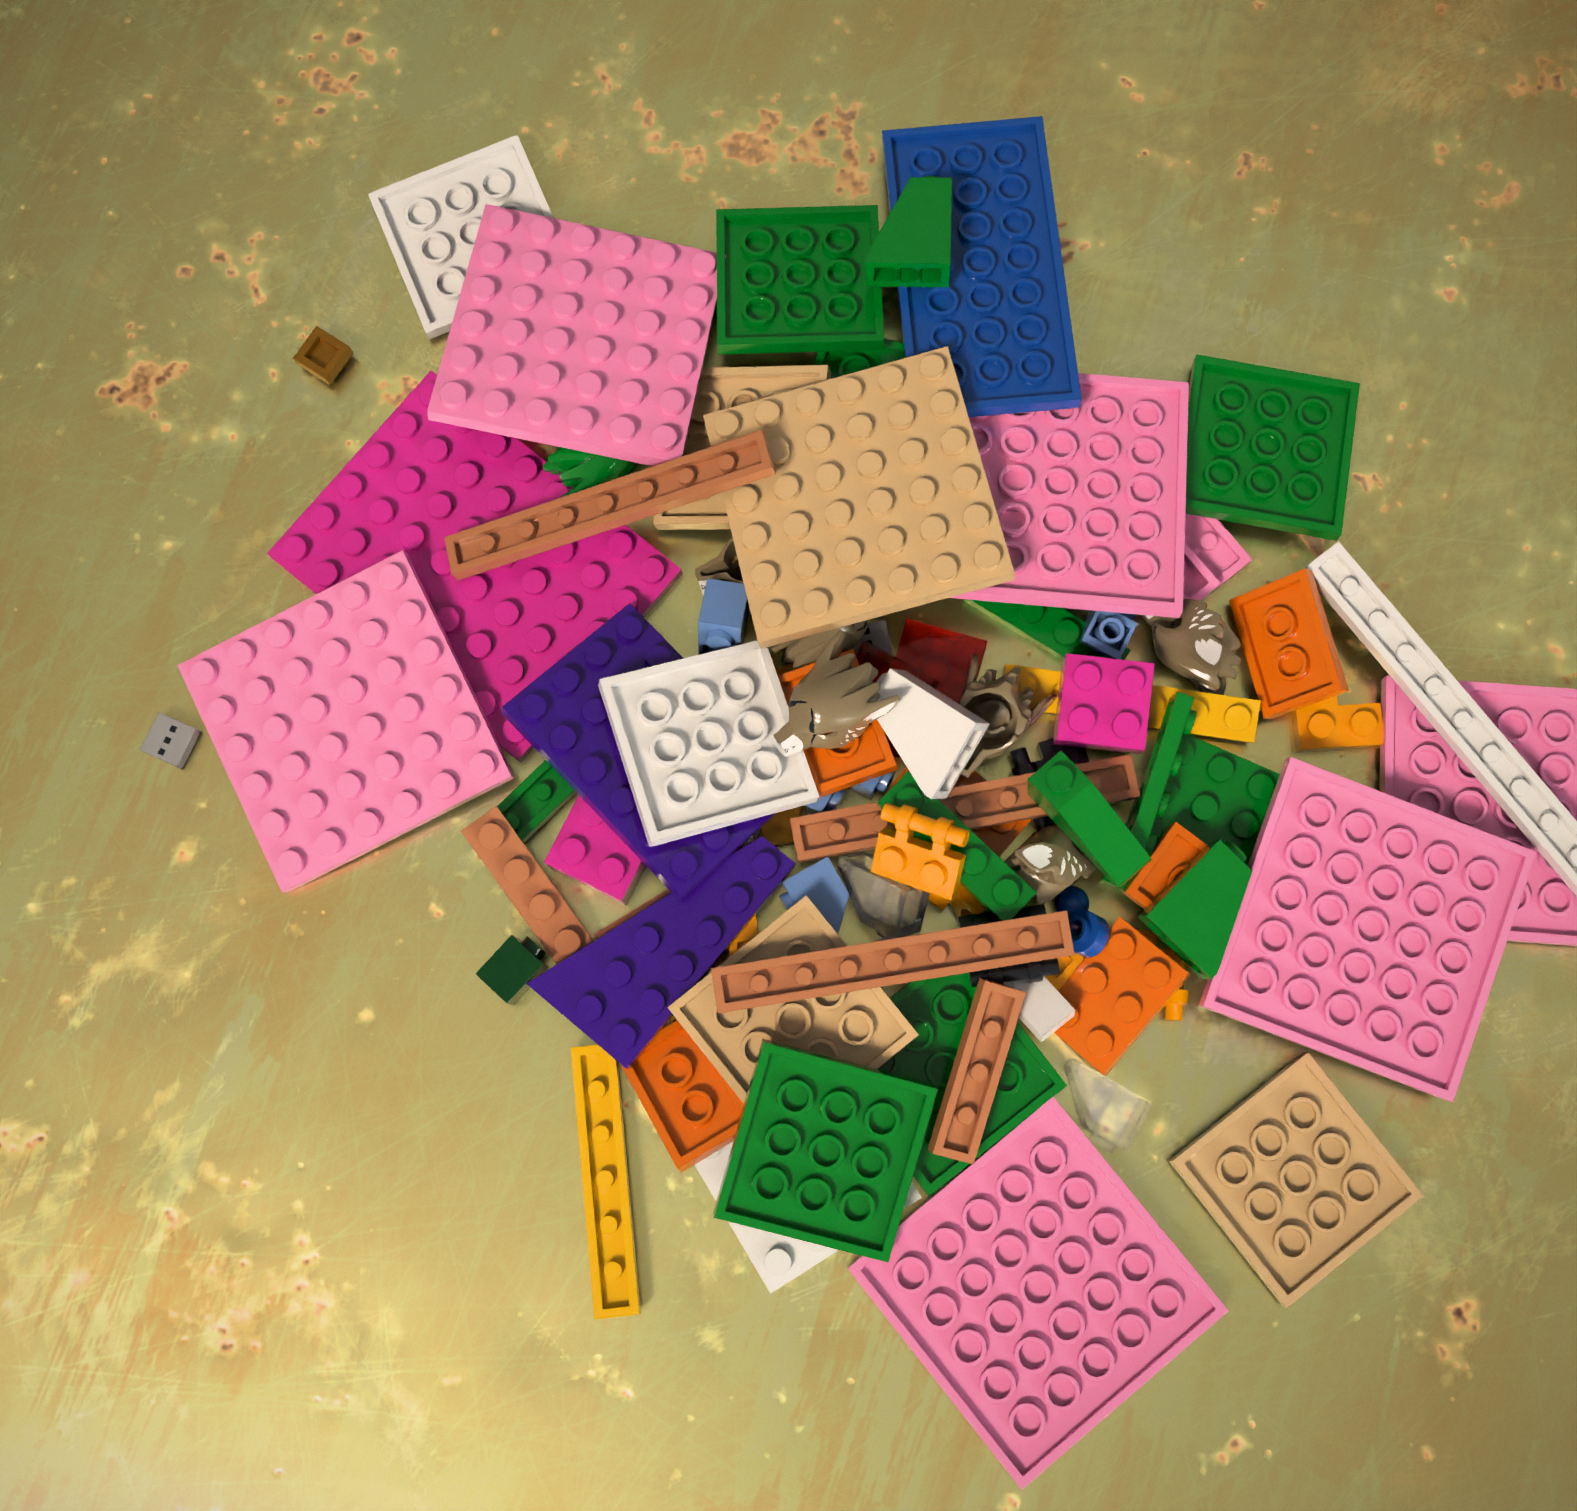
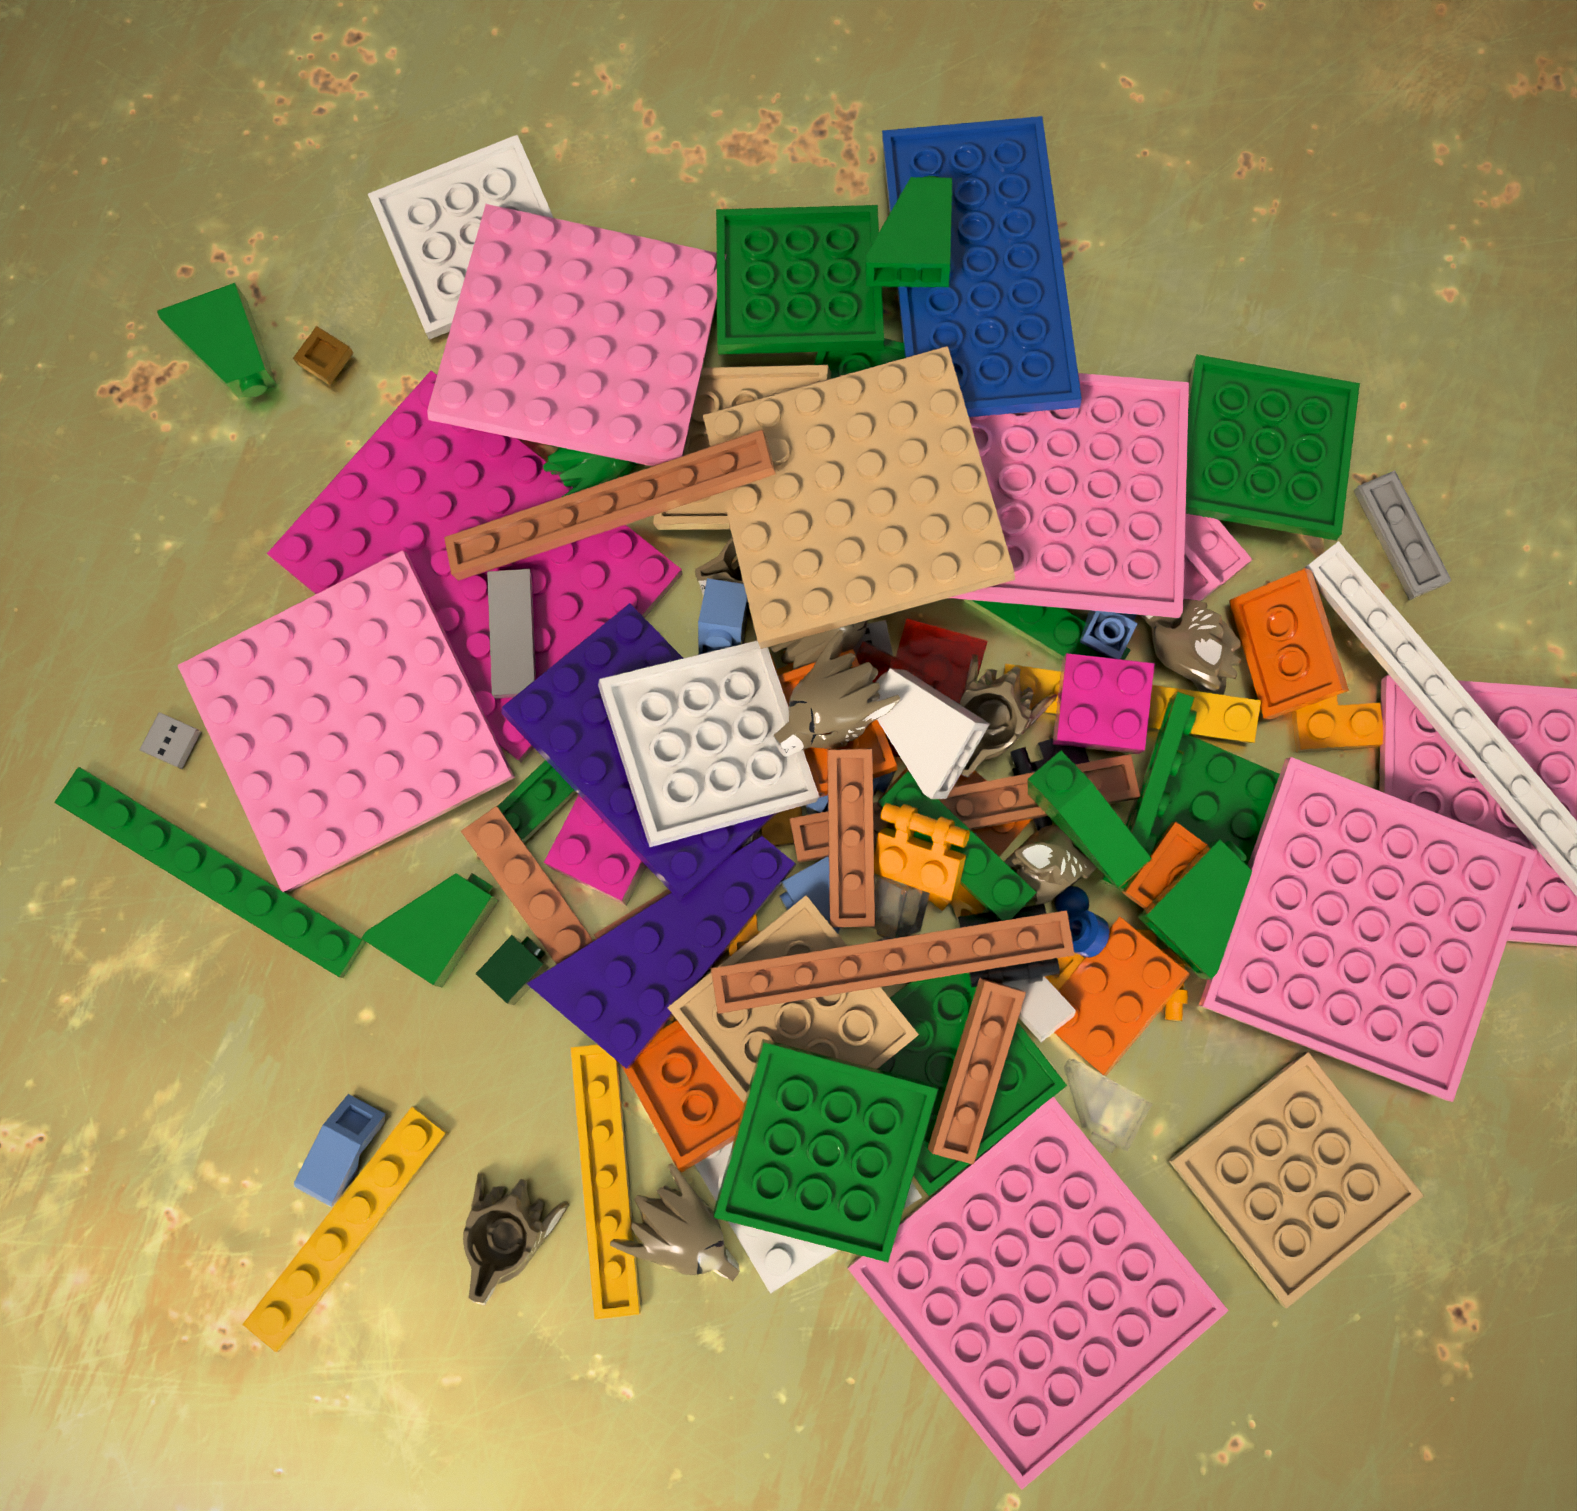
(210, 872): none -> green plate
(224, 338): none -> green slope
(337, 1148): none -> medium blue slope
(345, 1229): none -> yellow plate
(436, 927): none -> green slope
(503, 1235): none -> dark tan piece
(511, 631): none -> light grey tile
(679, 1233): none -> dark tan piece
(851, 837): none -> nougat plate
(1402, 535): none -> light grey tile

